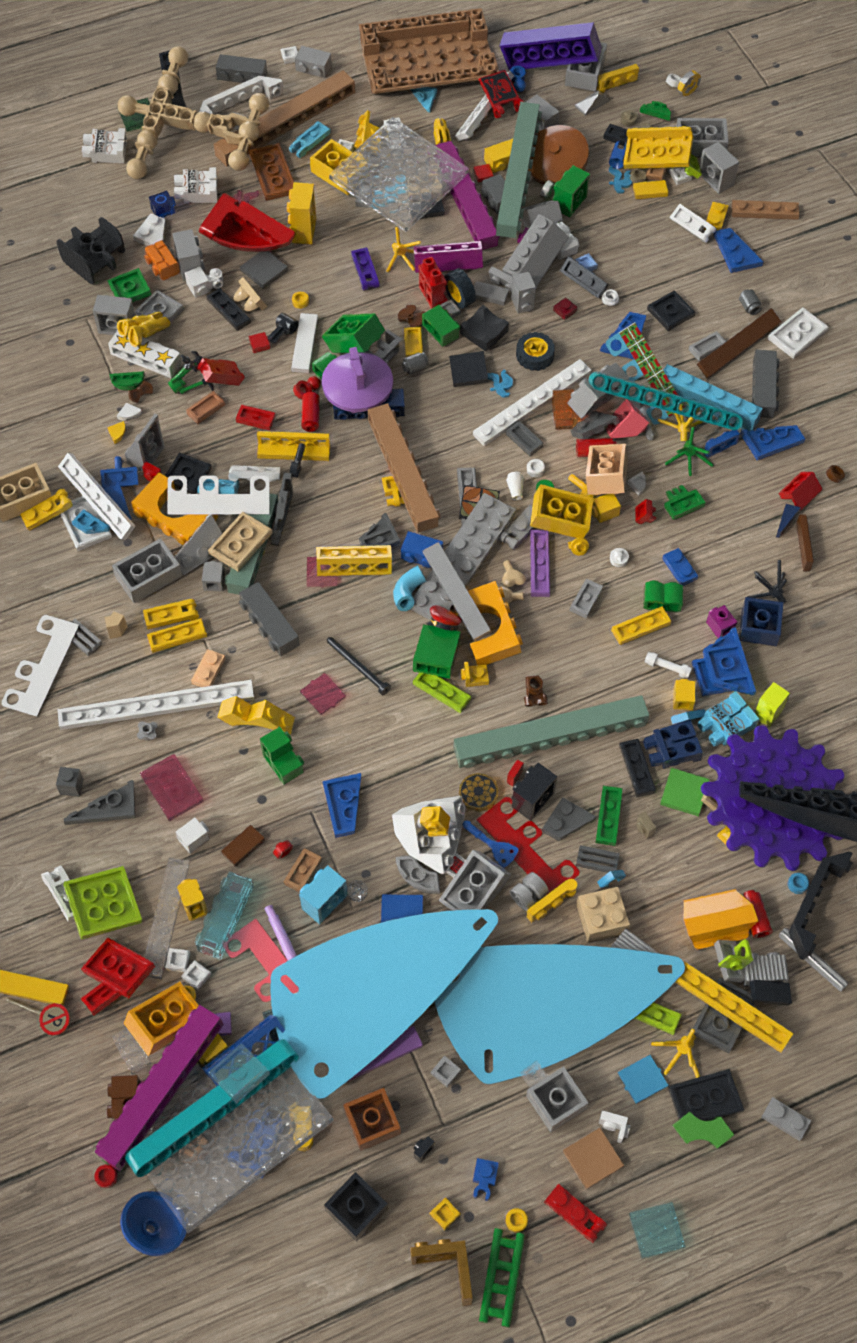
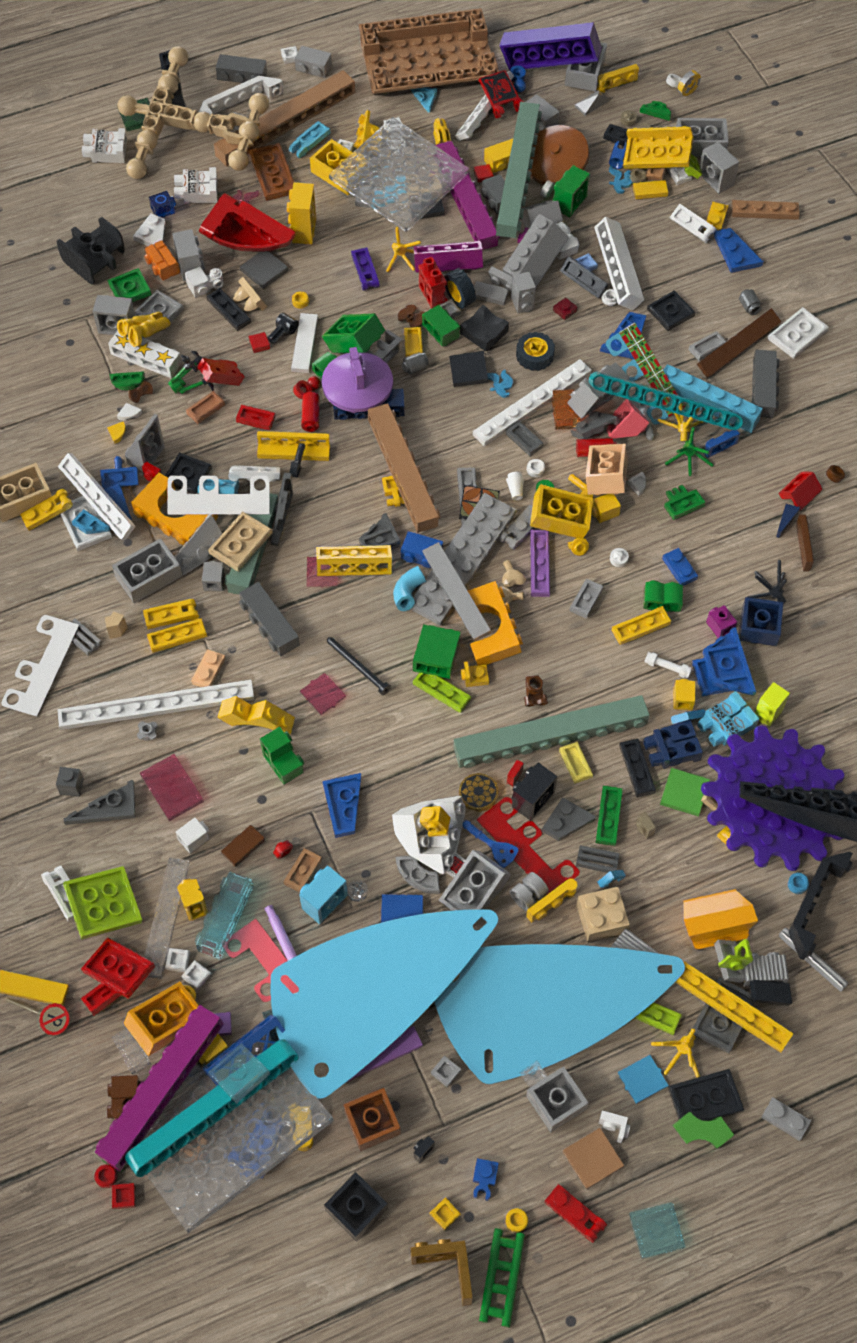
(123, 1196): none -> red tile
(151, 1212): blue dish -> none
(444, 618): red piece -> none
(576, 762): none -> light yellow tile
(619, 263): none -> white brick
(644, 512): red tile -> none
(763, 926): red brick -> none
(771, 441): blue wing -> none

